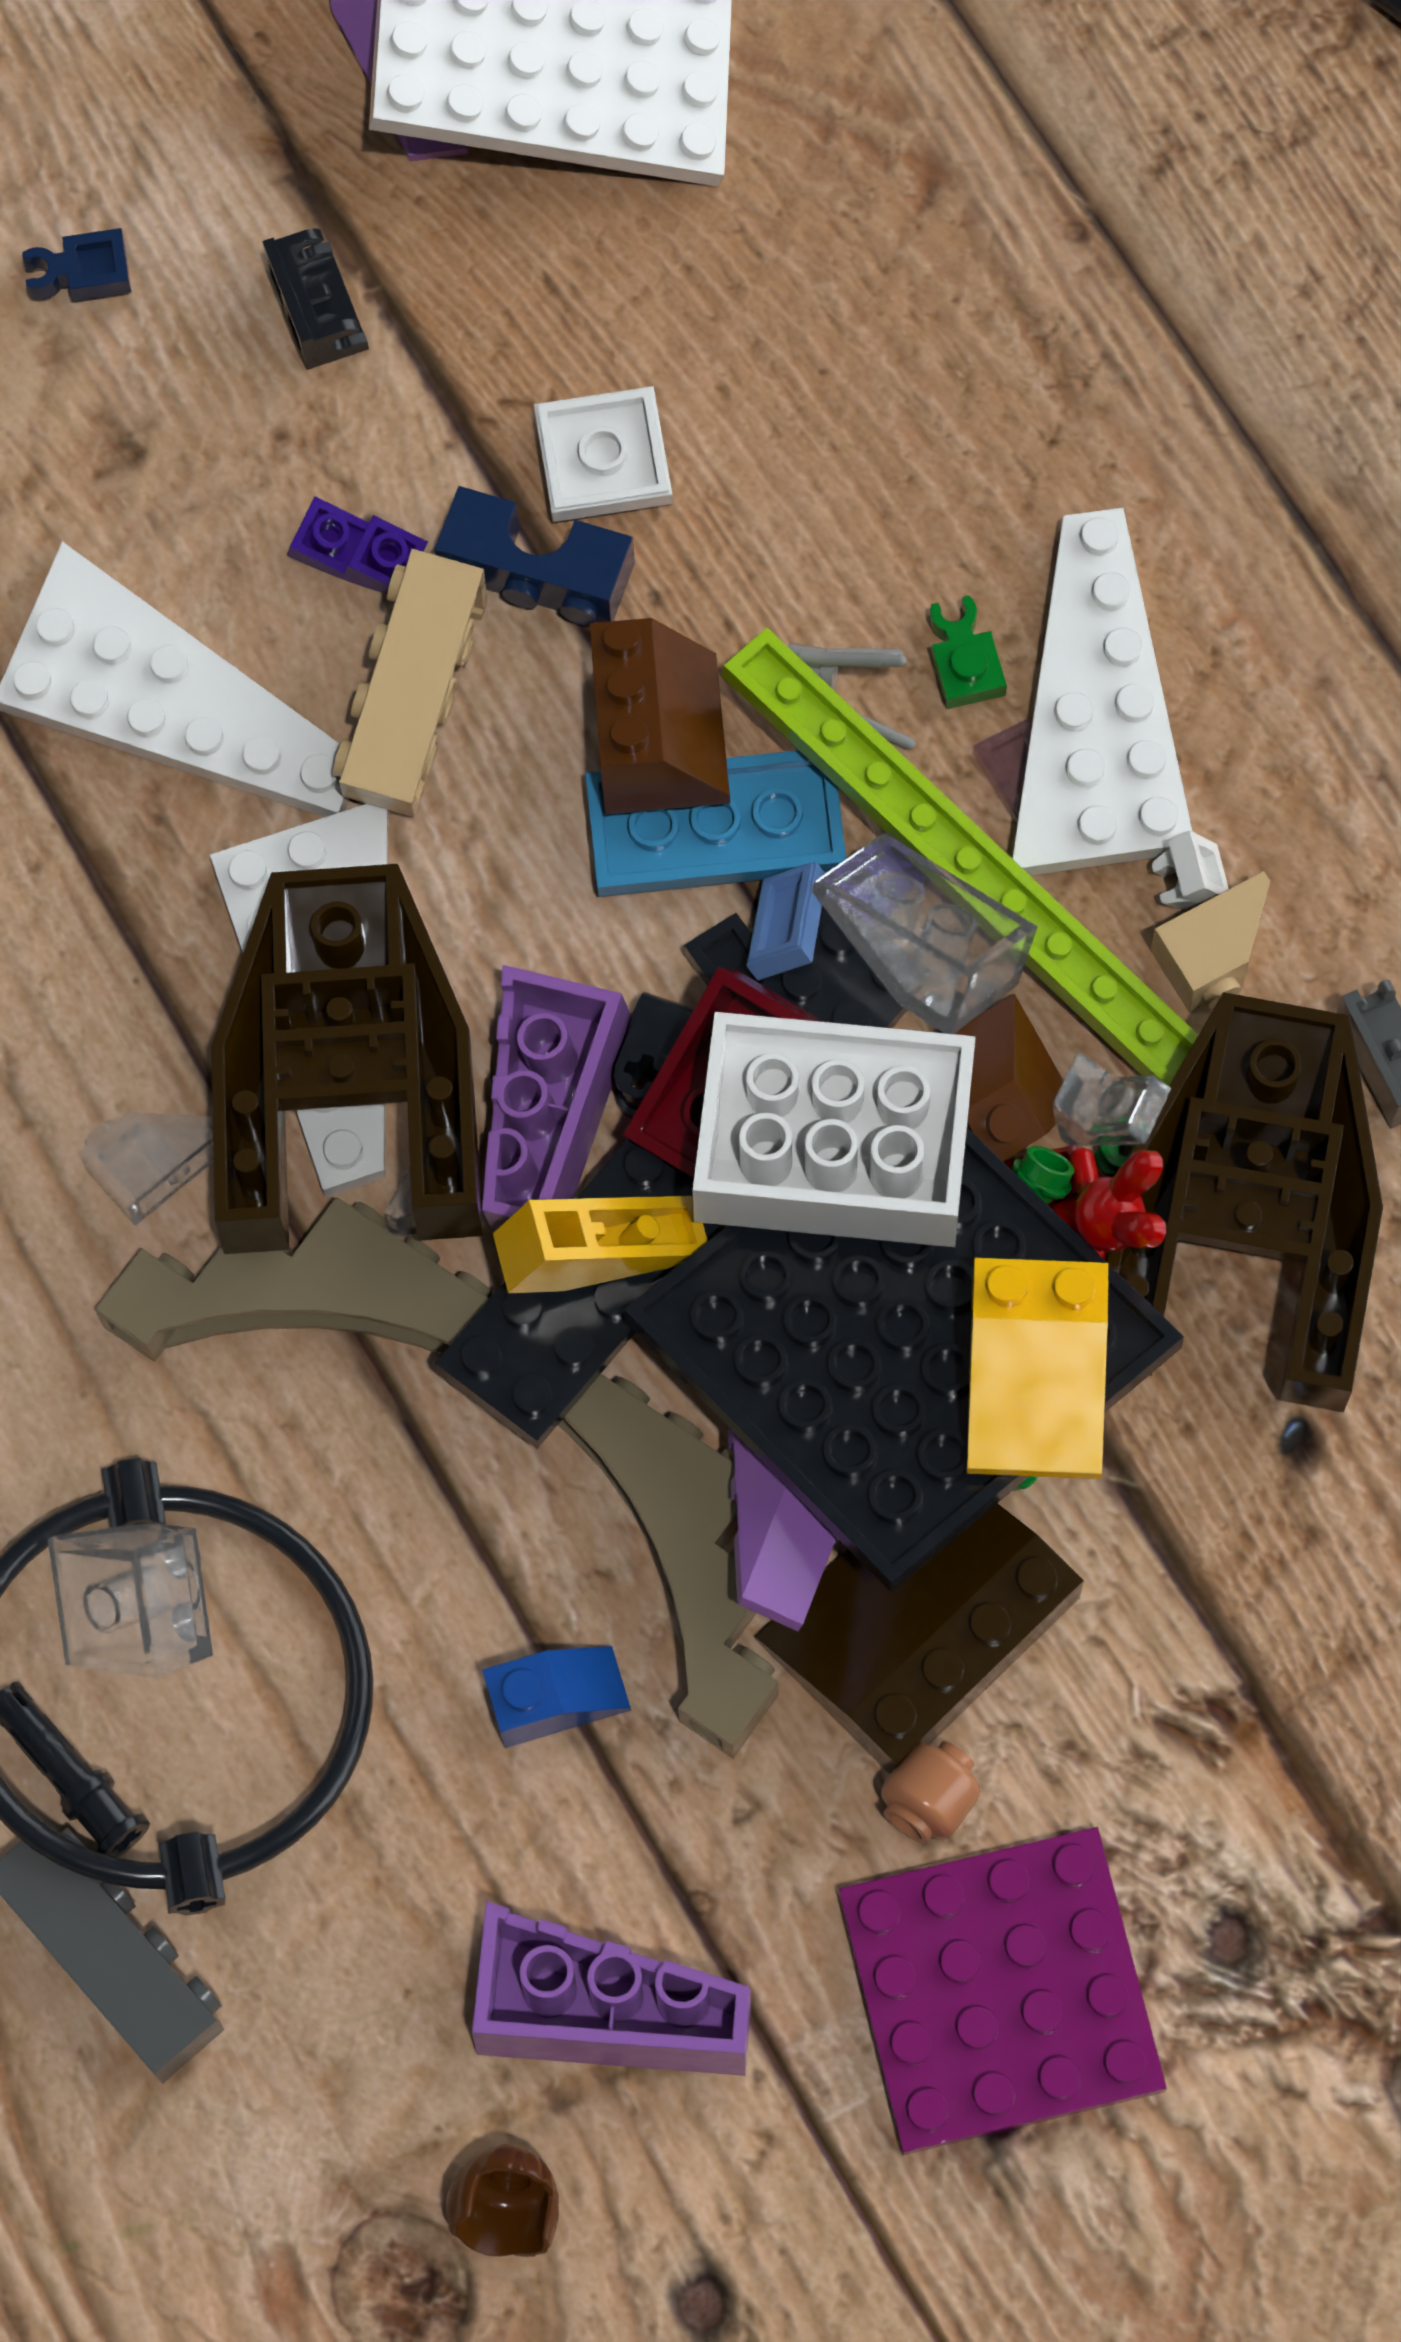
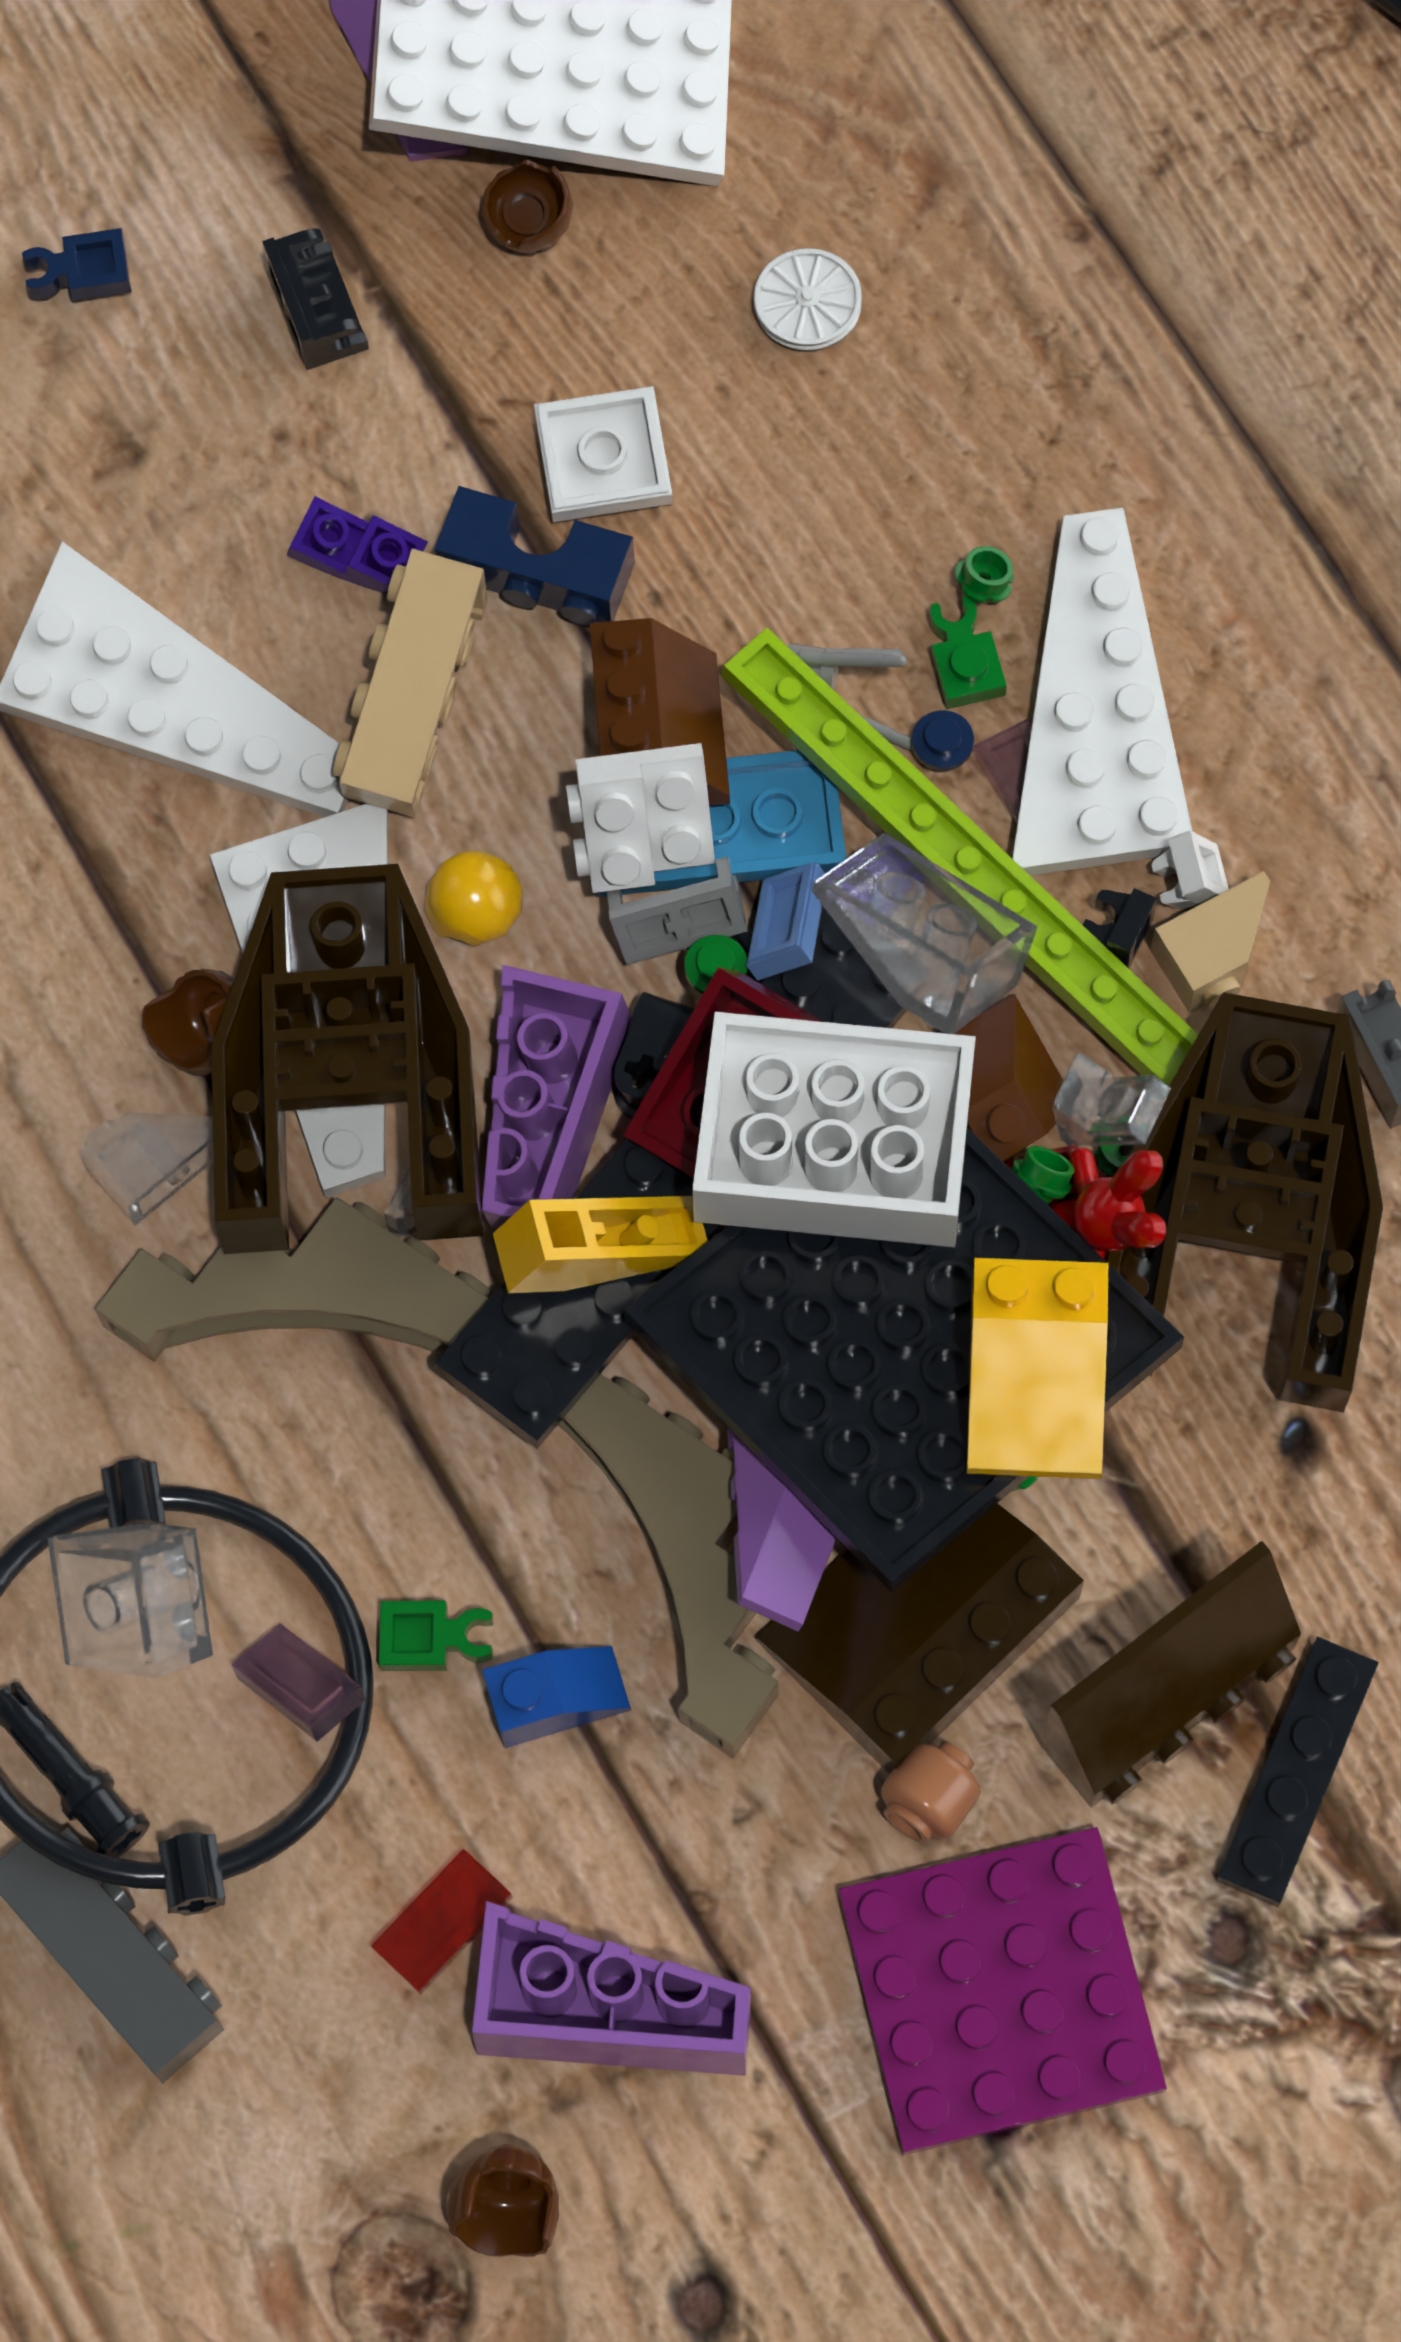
(186, 1019): none -> reddish brown hair
(298, 1682): none -> clear purple tile
(420, 1635): none -> green plate
(440, 1922): none -> clear red tile
(473, 897): none -> yellow hair
(527, 207): none -> reddish brown hair
(640, 815): none -> white plate
(678, 916): none -> light grey hinge
(708, 955): none -> green plate
(807, 299): none -> white wheel
(942, 740): none -> dark blue plate
(985, 575): none -> green plate
(1131, 918): none -> black tile
(1173, 1679): none -> dark brown slope
(1297, 1772): none -> black plate

